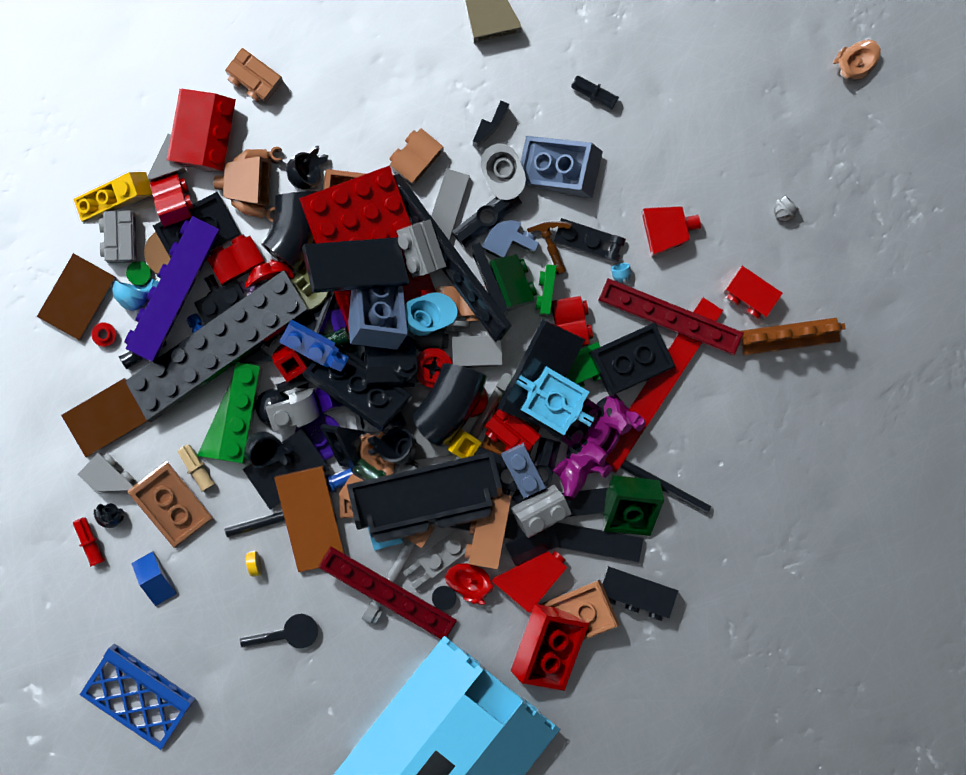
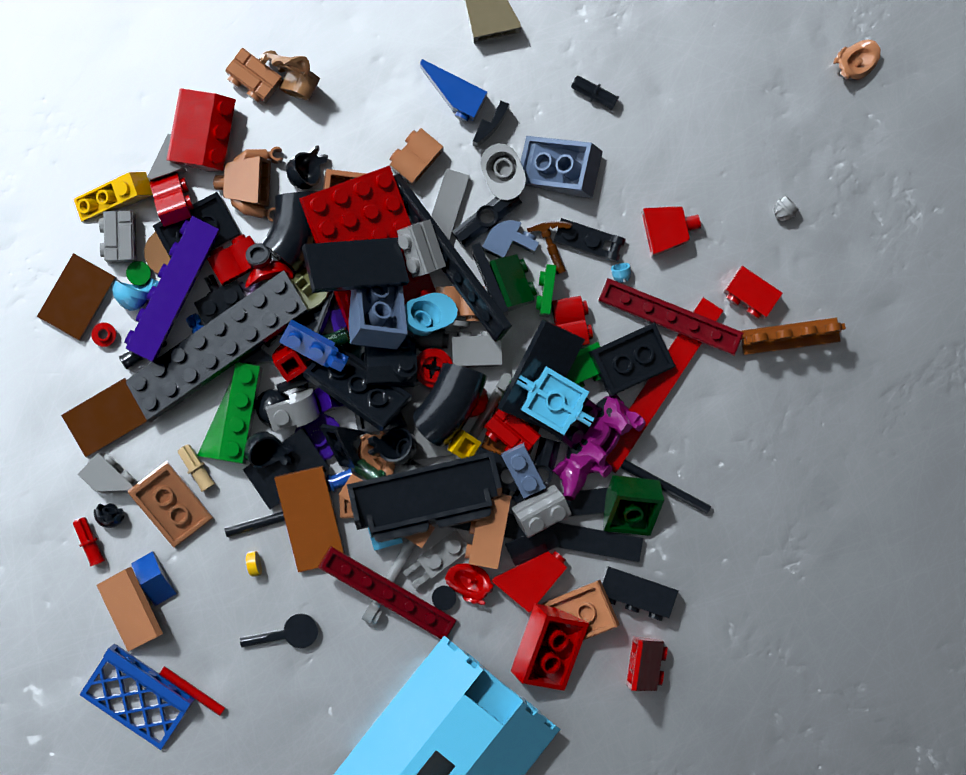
(129, 609): none -> nougat tile
(192, 690): none -> red bar
(258, 256): none -> black tile
(299, 80): none -> medium nougat piece
(459, 94): none -> blue slope
(645, 664): none -> red slope

